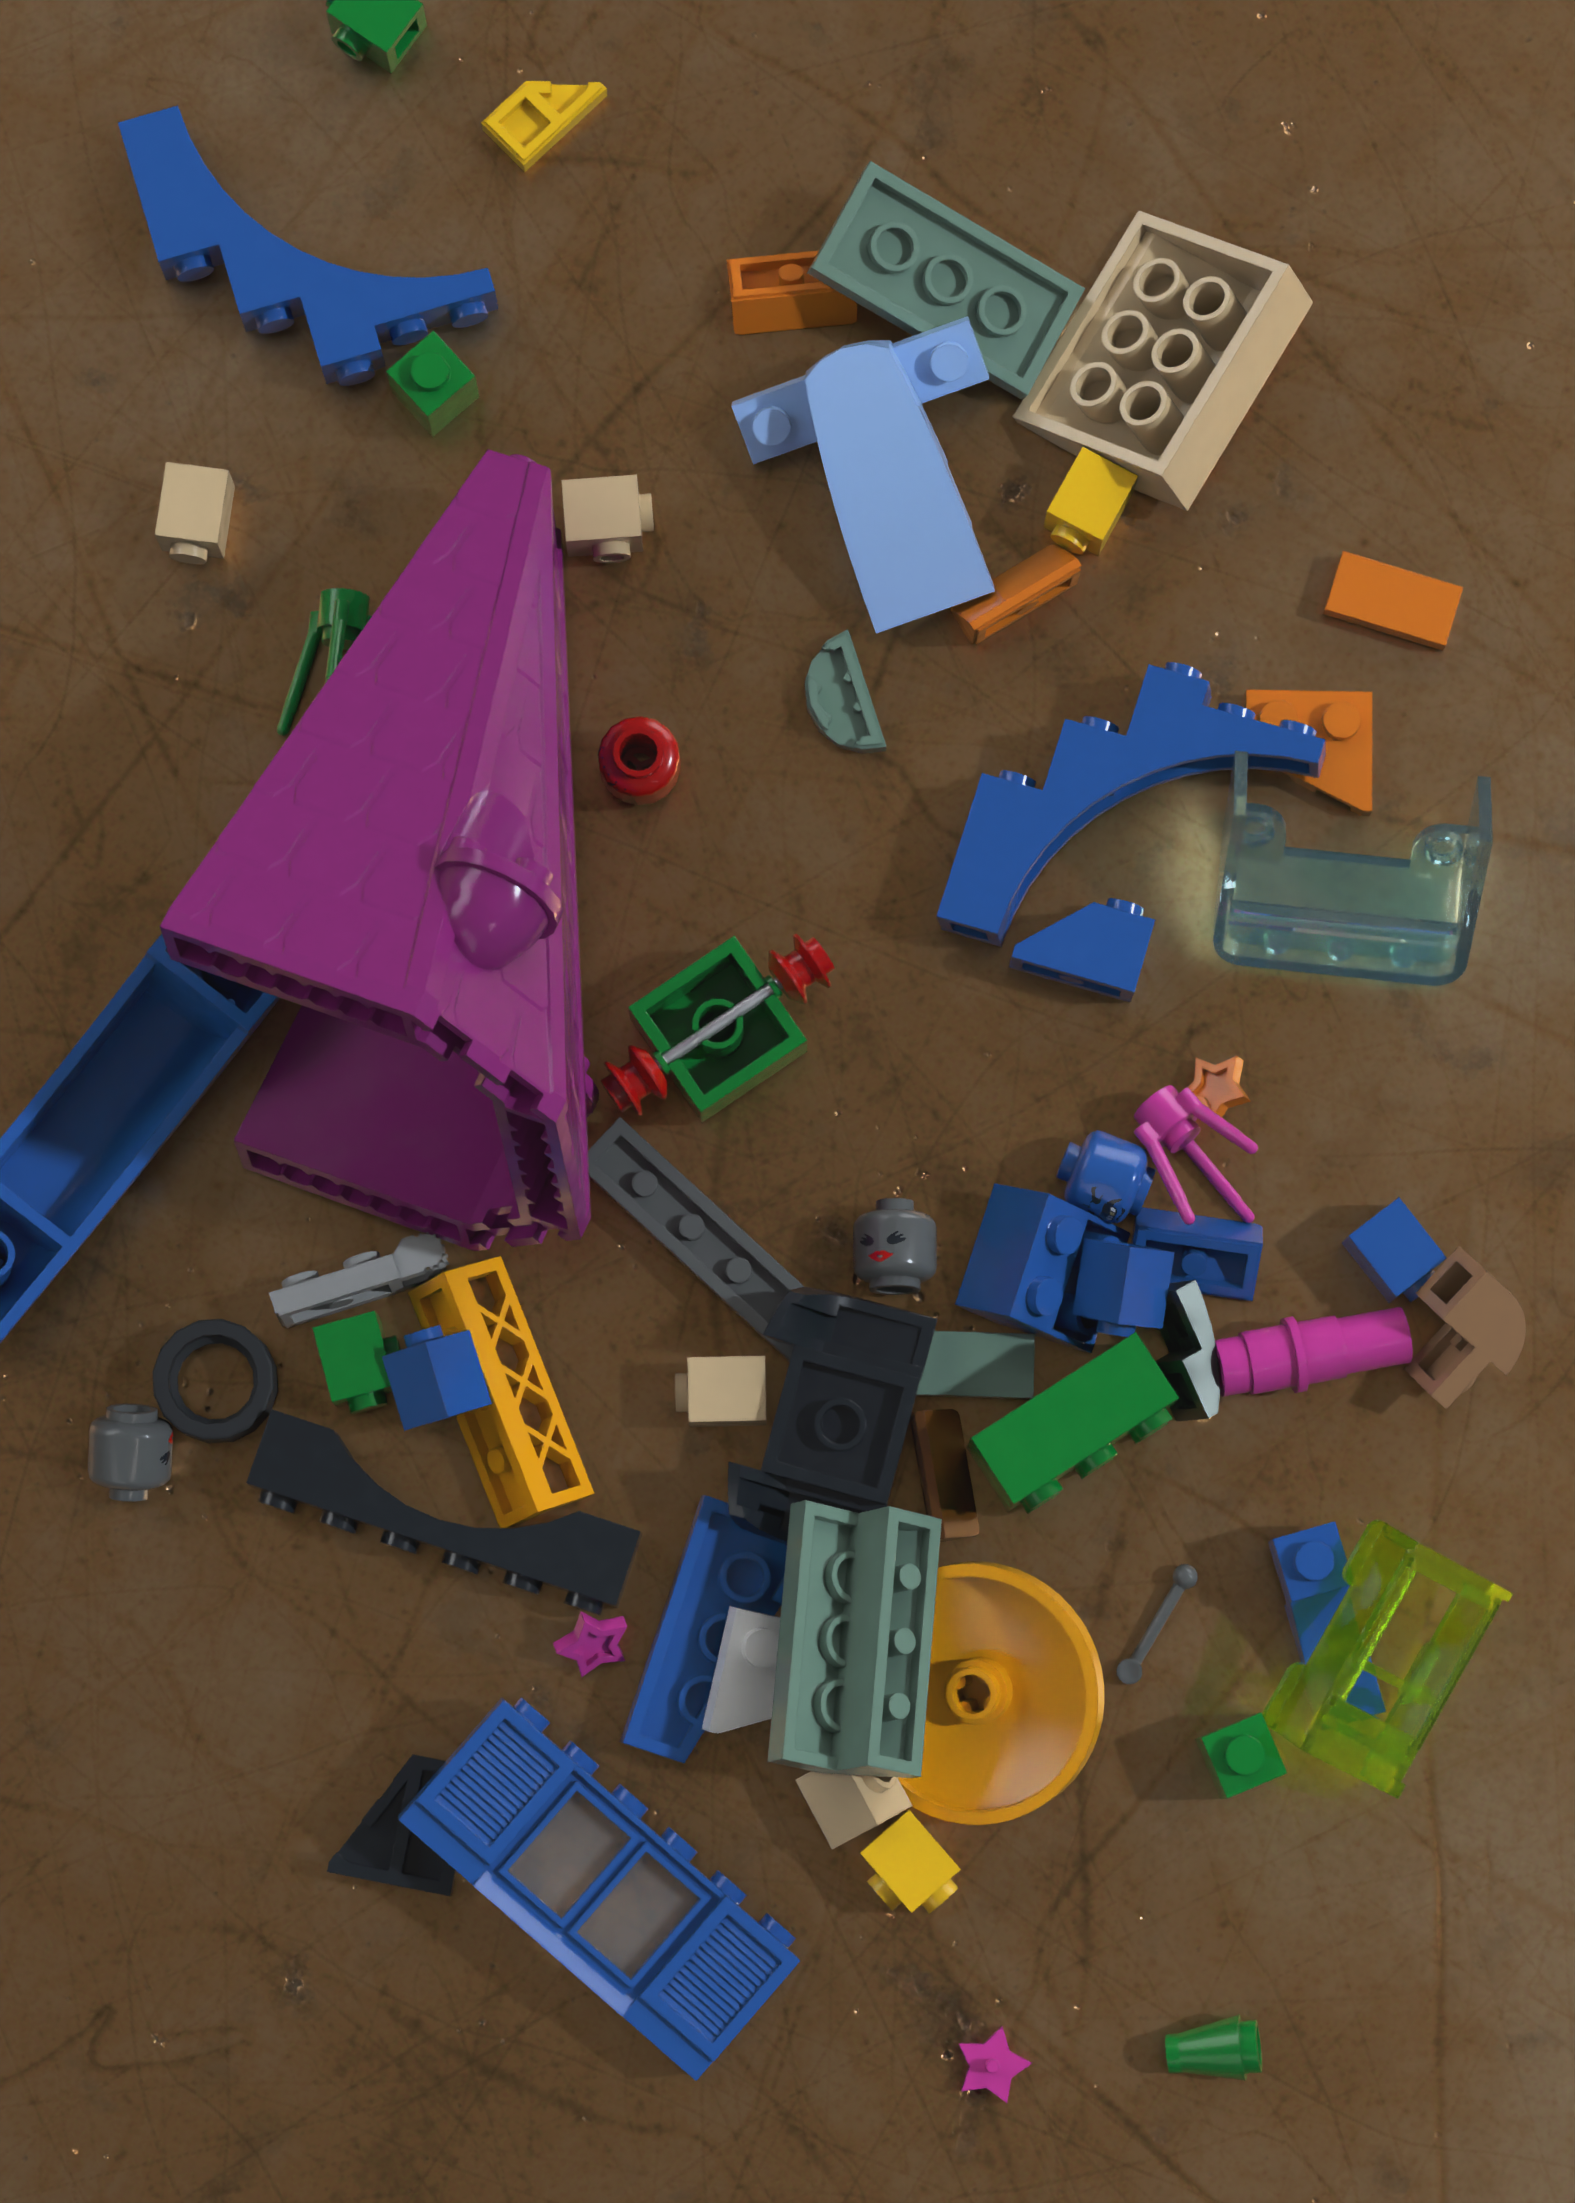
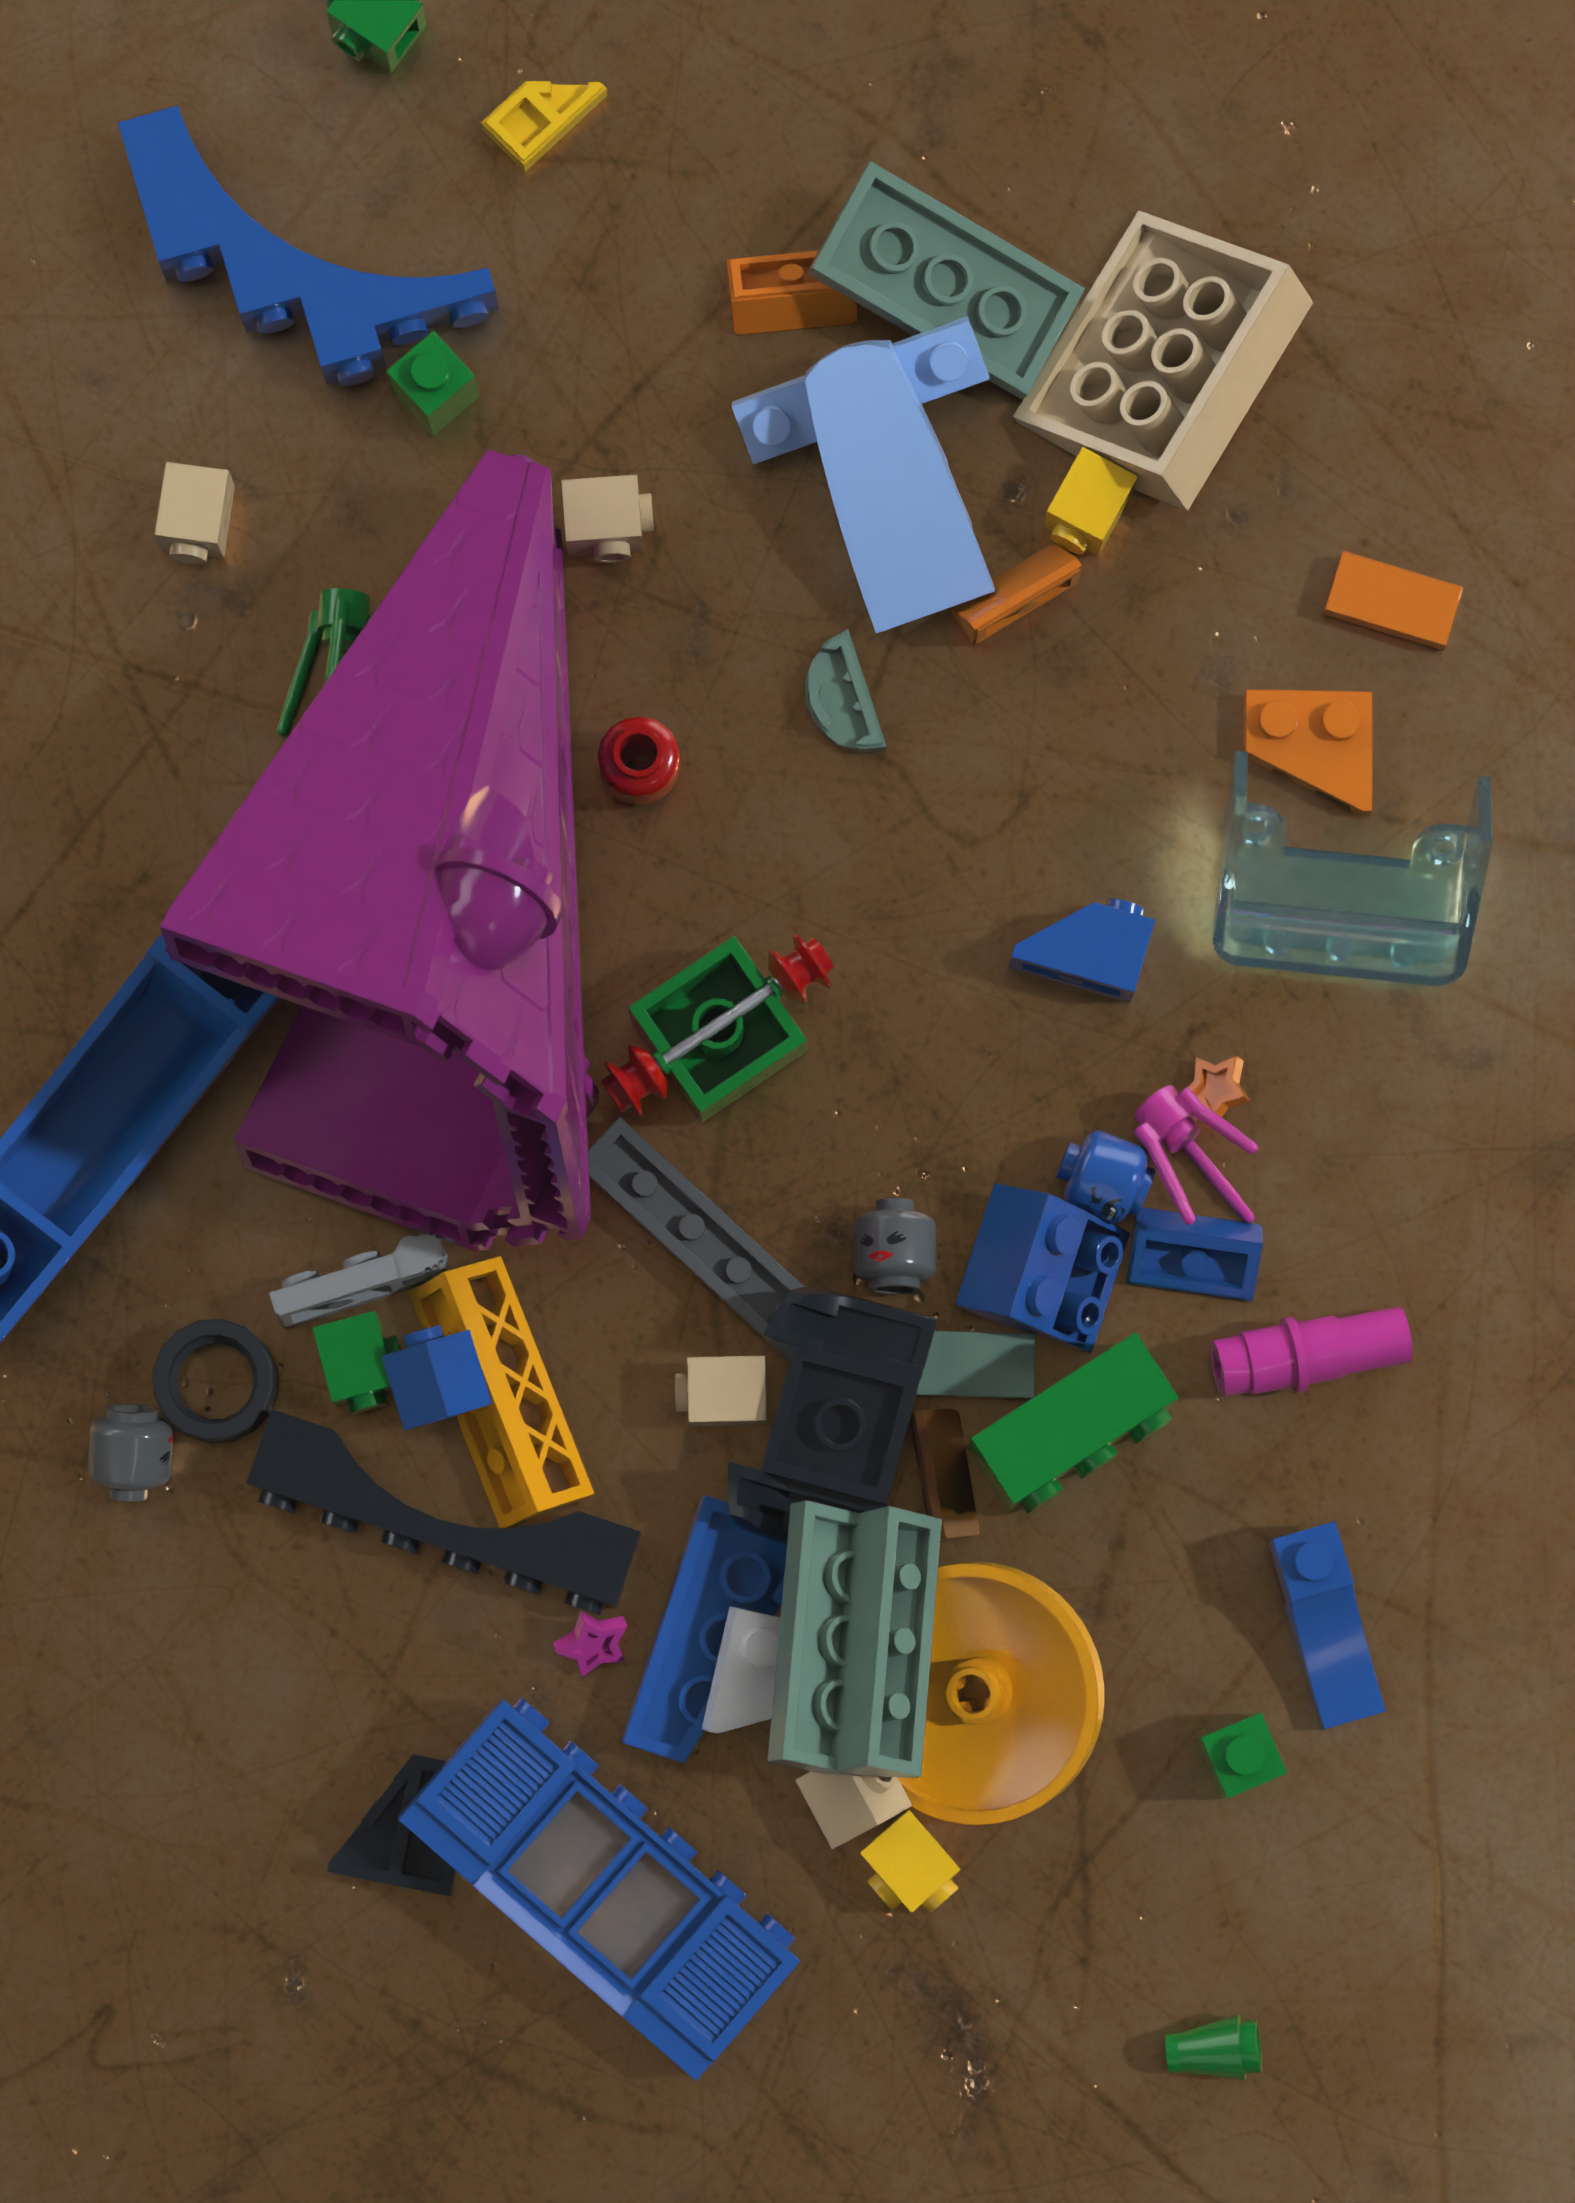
(992, 2065): dark pink piece -> none
(1094, 768): blue arch -> none
(1122, 1286): blue brick -> none
(1130, 1669): dark grey hinge -> none
(1193, 1357): pearl dark grey slope -> none
(1311, 1698): clear neon green piece -> none
(1395, 1251): blue brick -> none
(1480, 1328): medium nougat brick -> none

